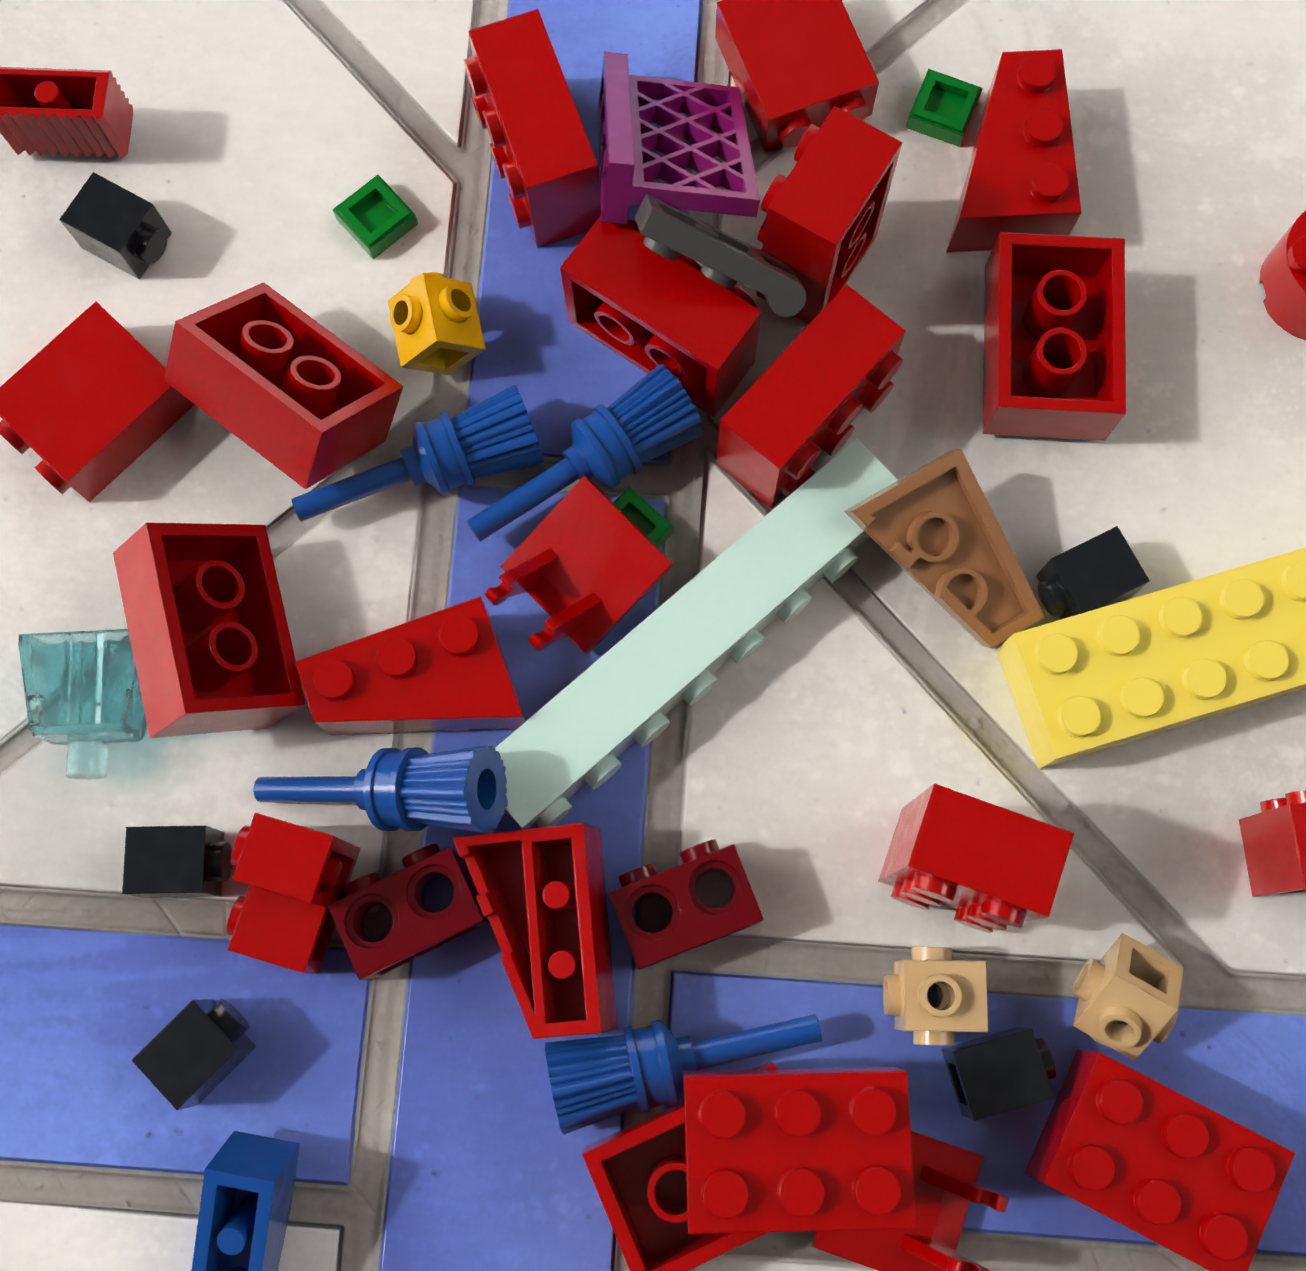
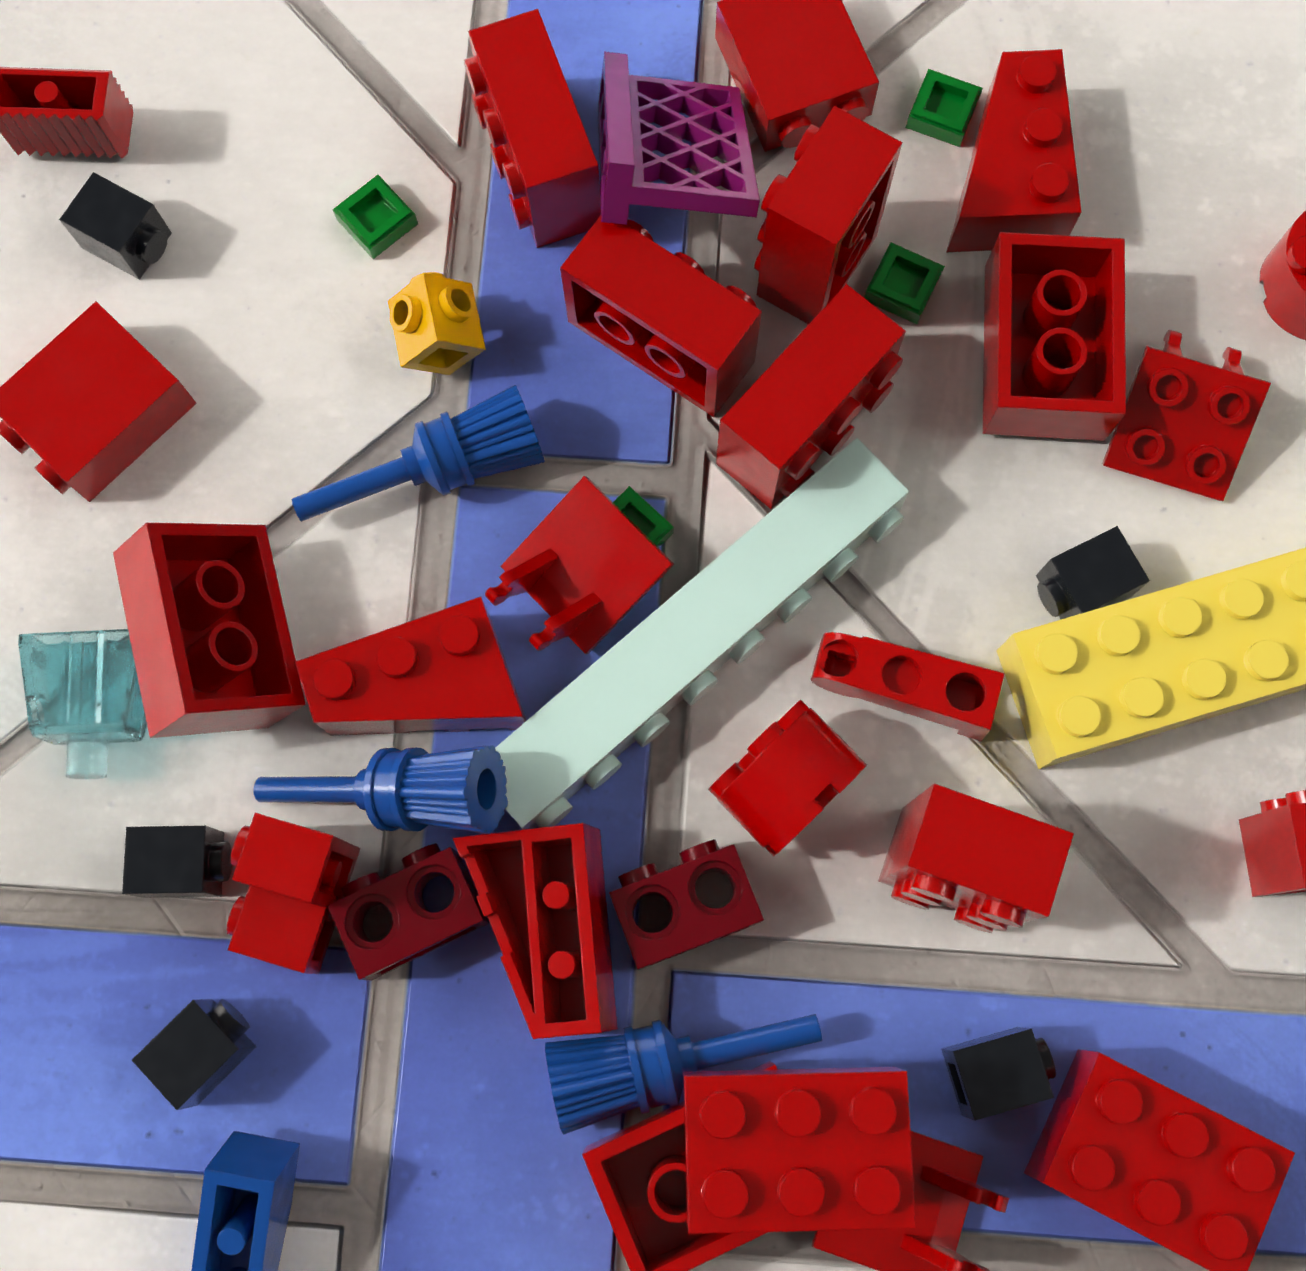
(282, 383): red brick -> none
(607, 446): blue piece -> none
(722, 255): dark grey plate -> none
(787, 777): none -> red brick
(903, 283): none -> green tile
(909, 682): none -> red leg
(952, 547): medium nougat wing -> none
(960, 996): tan brick -> none
(1128, 997): tan brick -> none
(1186, 420): none -> red plate

